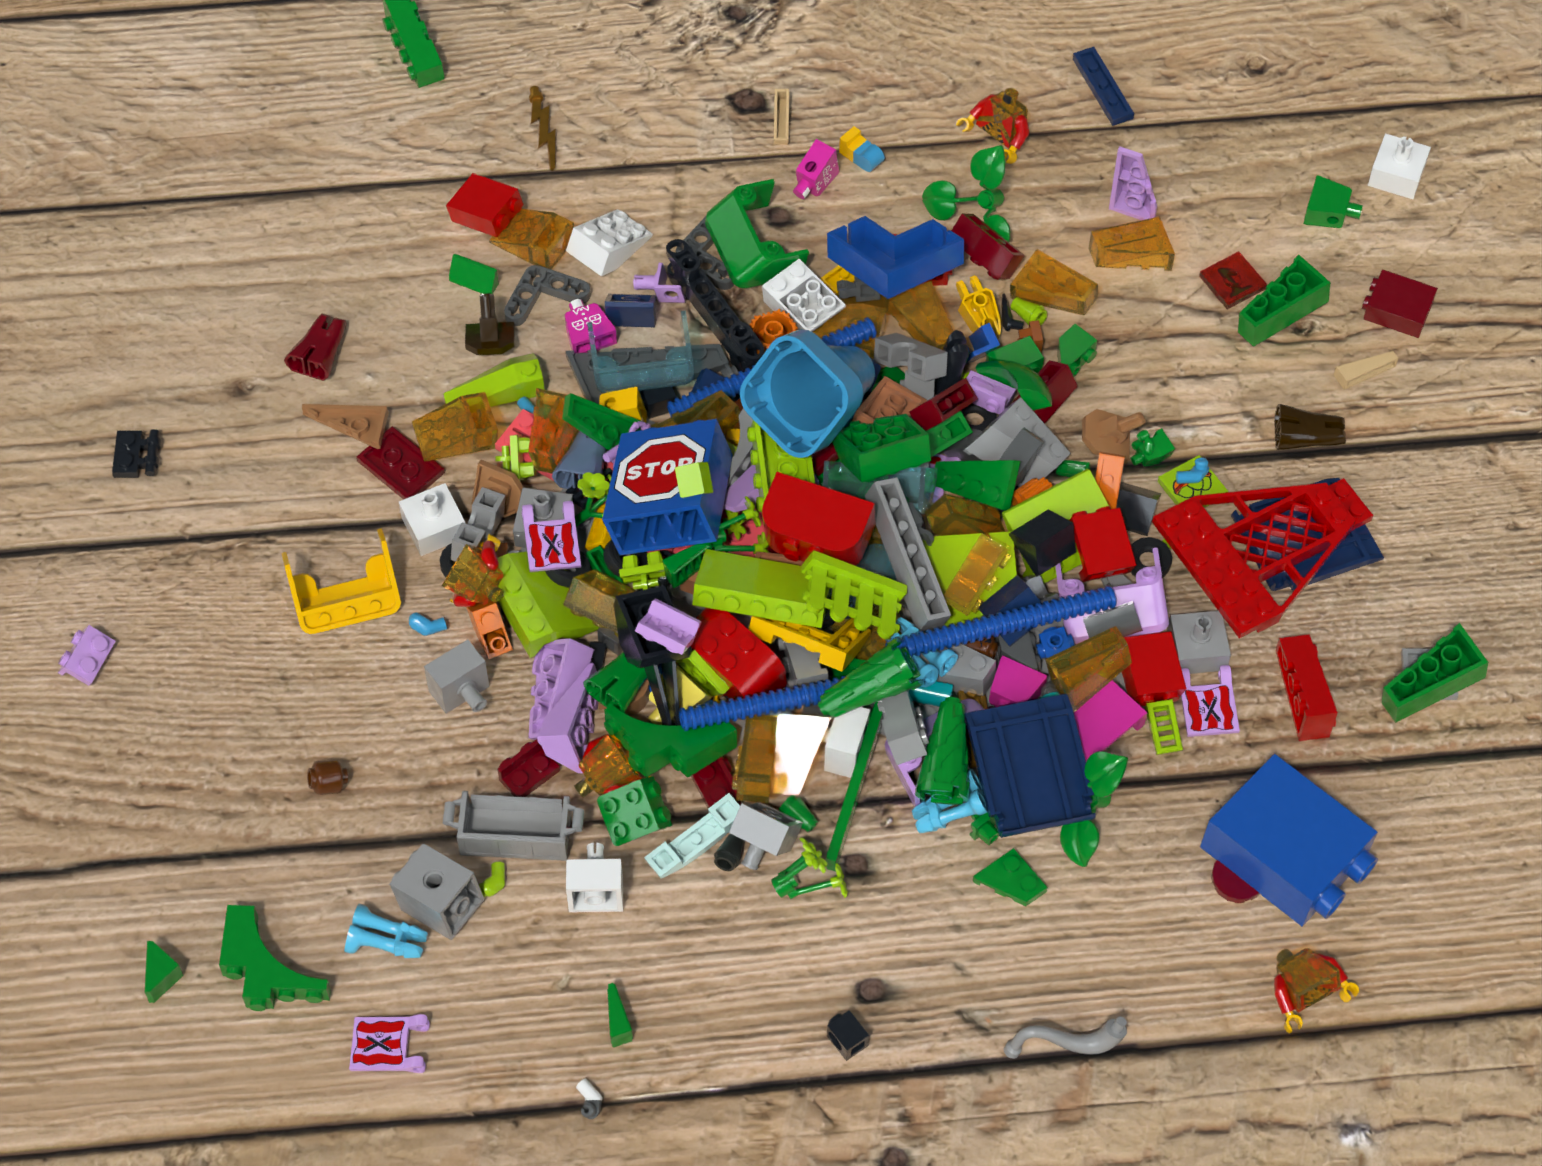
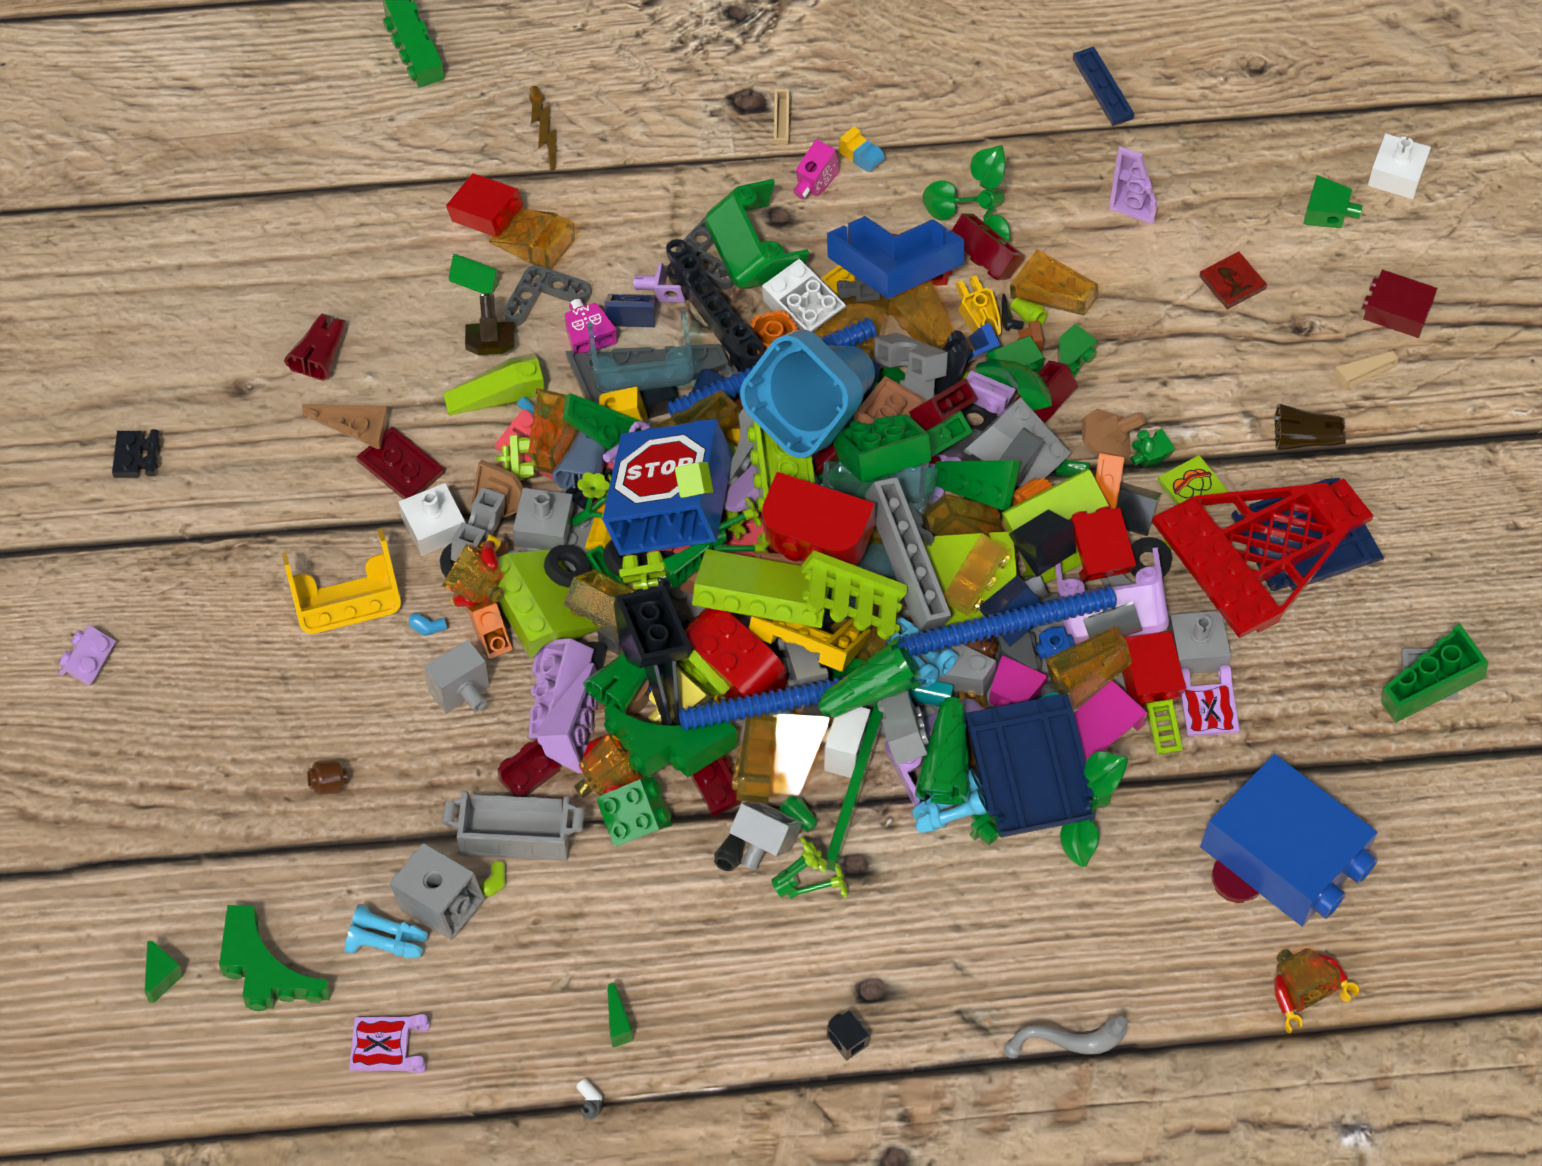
(457, 428): clear yellow slope -> none
(551, 543): flag -> none
(594, 882): white brick -> none
(607, 241): white slope -> none
(668, 627): lavender bracket -> none
(695, 840): light aqua slope -> none
(1001, 118): torso -> none
(1012, 879): green wing -> none
(1132, 244): clear yellow wedge -> none
(1196, 474): dark azure arm -> none
(1286, 300): green wedge -> none
(1306, 688): red wedge -> none

